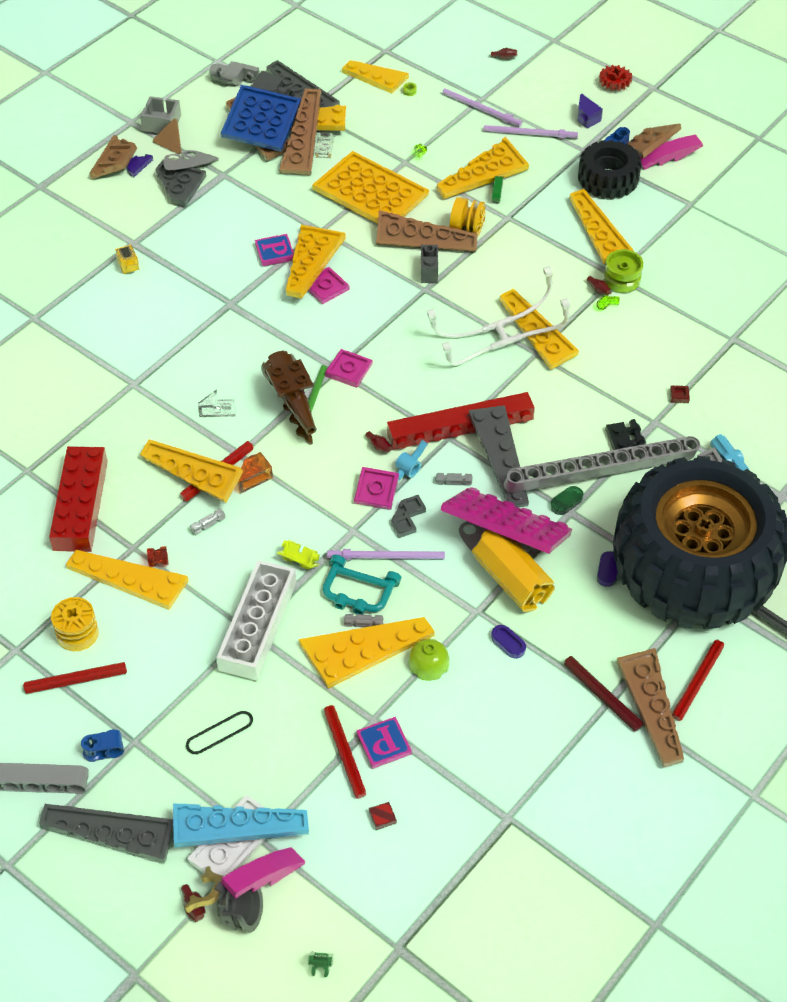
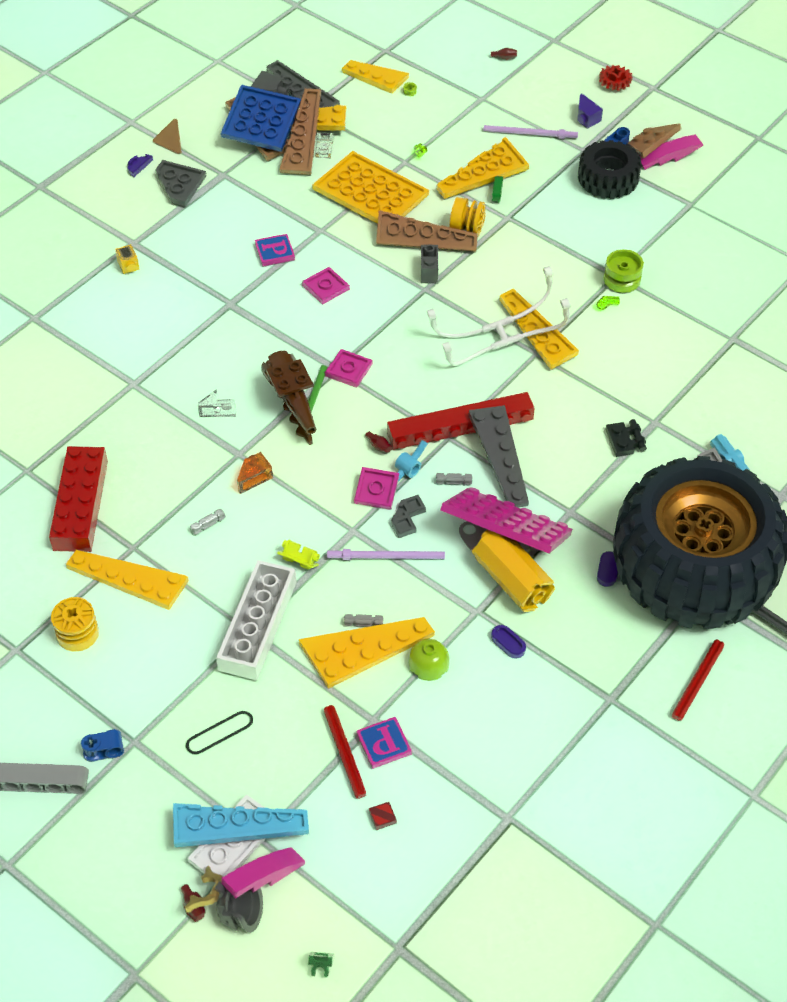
(75, 677): red axle -> none
(114, 157): medium nougat wing -> none
(125, 832): dark grey wing -> none
(154, 117): light grey piece -> none
(157, 556): clear red wheel -> none
(200, 159): light grey piece -> none
(200, 471): yellow wing -> none
(231, 459): red axle -> none
(234, 73): light grey plate -> none
(310, 257): yellow wing -> none
(359, 606): teal bar -> none
(507, 118): lavender bar -> none
(566, 500): clear green tile -> none
(595, 468): light grey beam -> none
(597, 225): yellow wing -> none
(599, 286): dark red piece -> none
(603, 693): dark red axle -> none
(647, 688): medium nougat wing -> none
(679, 394): dark red tile -> none

